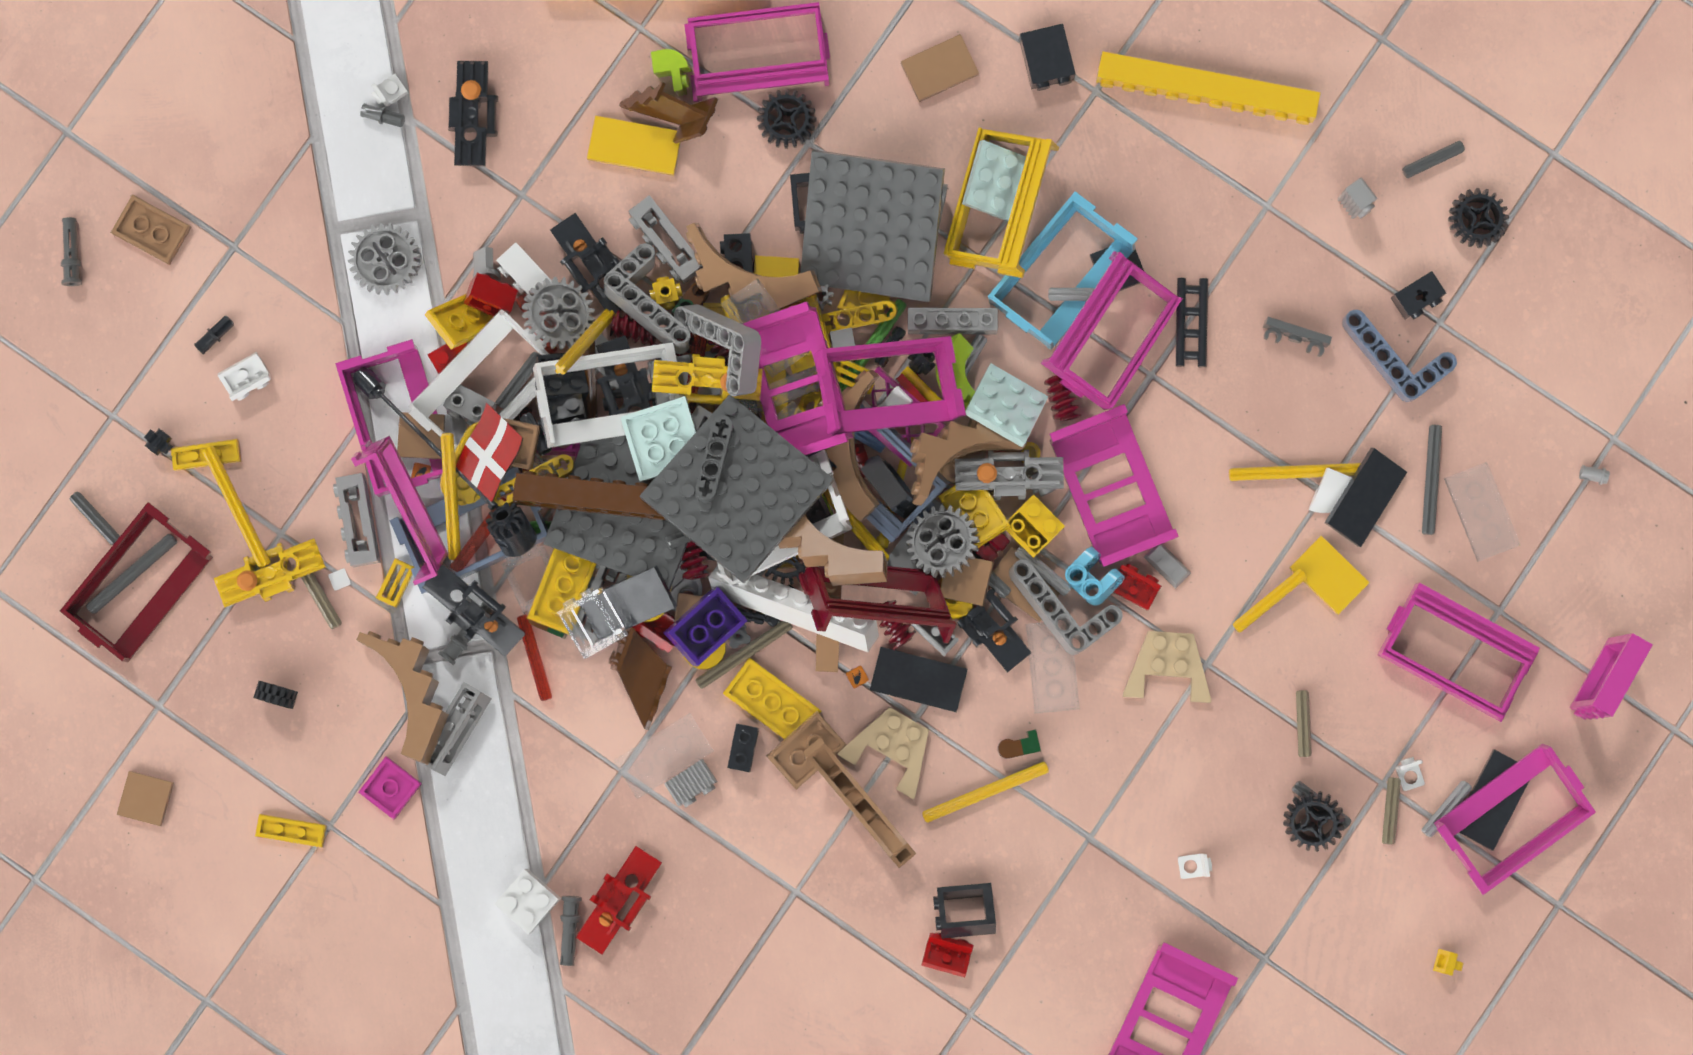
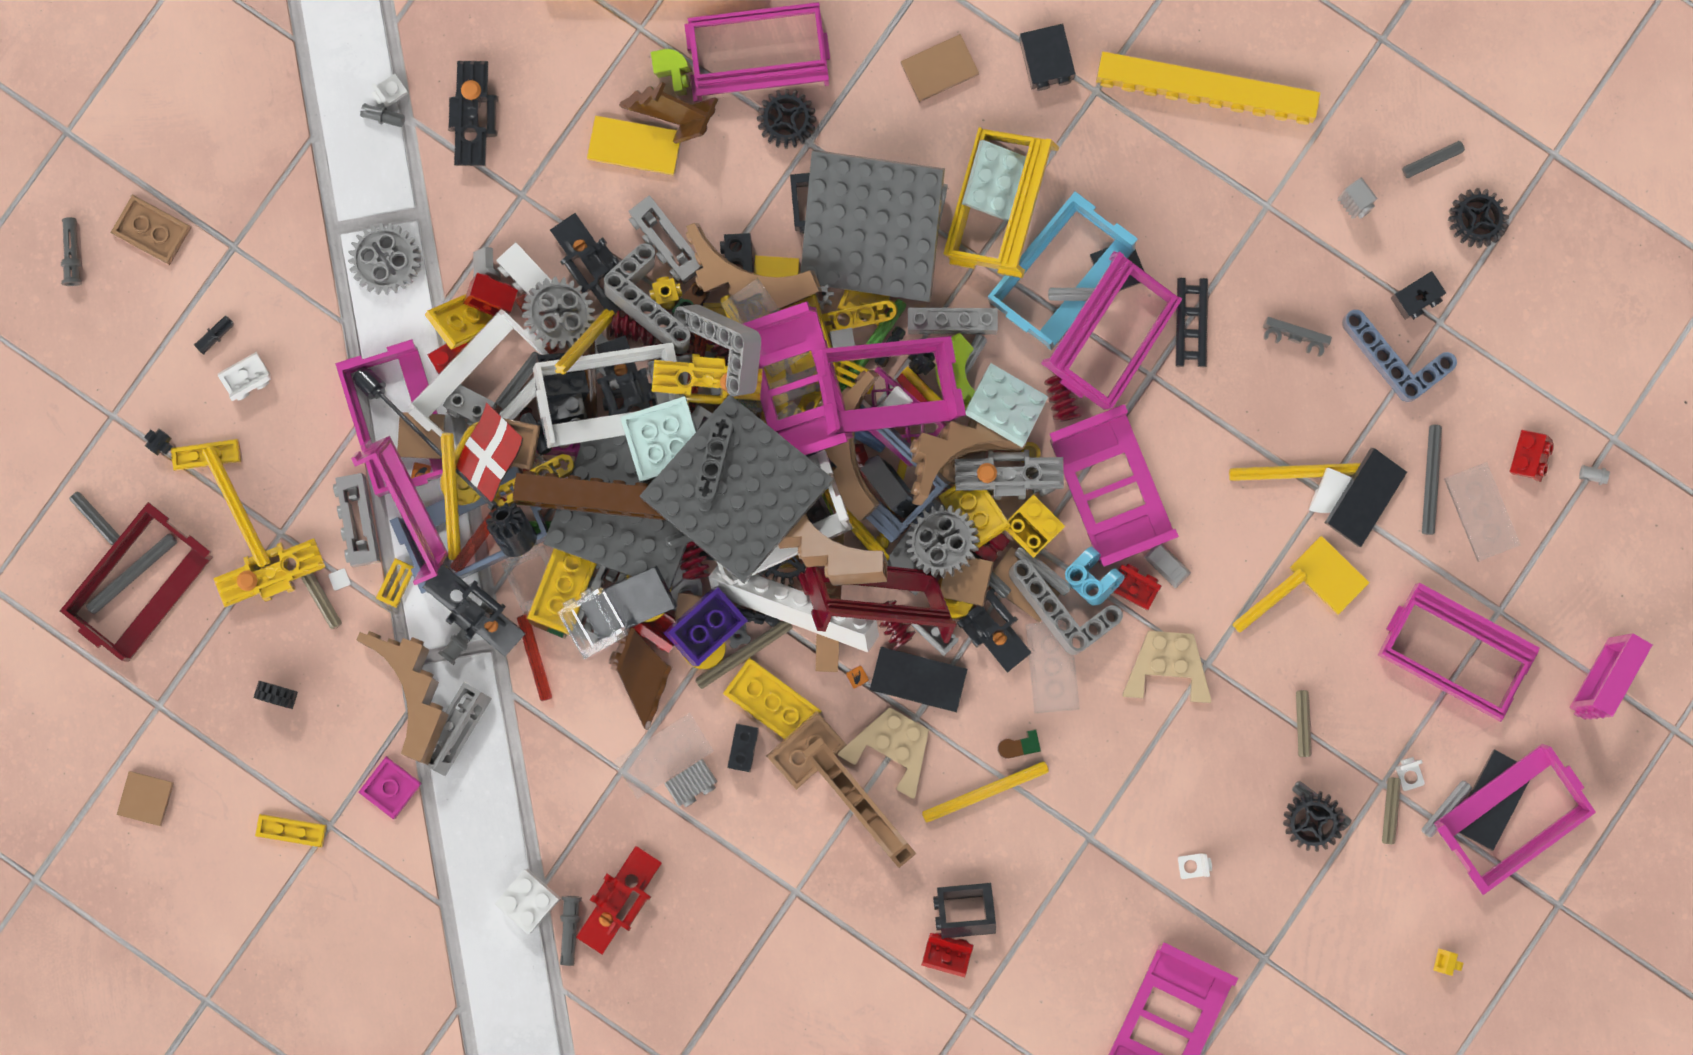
(1532, 455): none -> red bracket

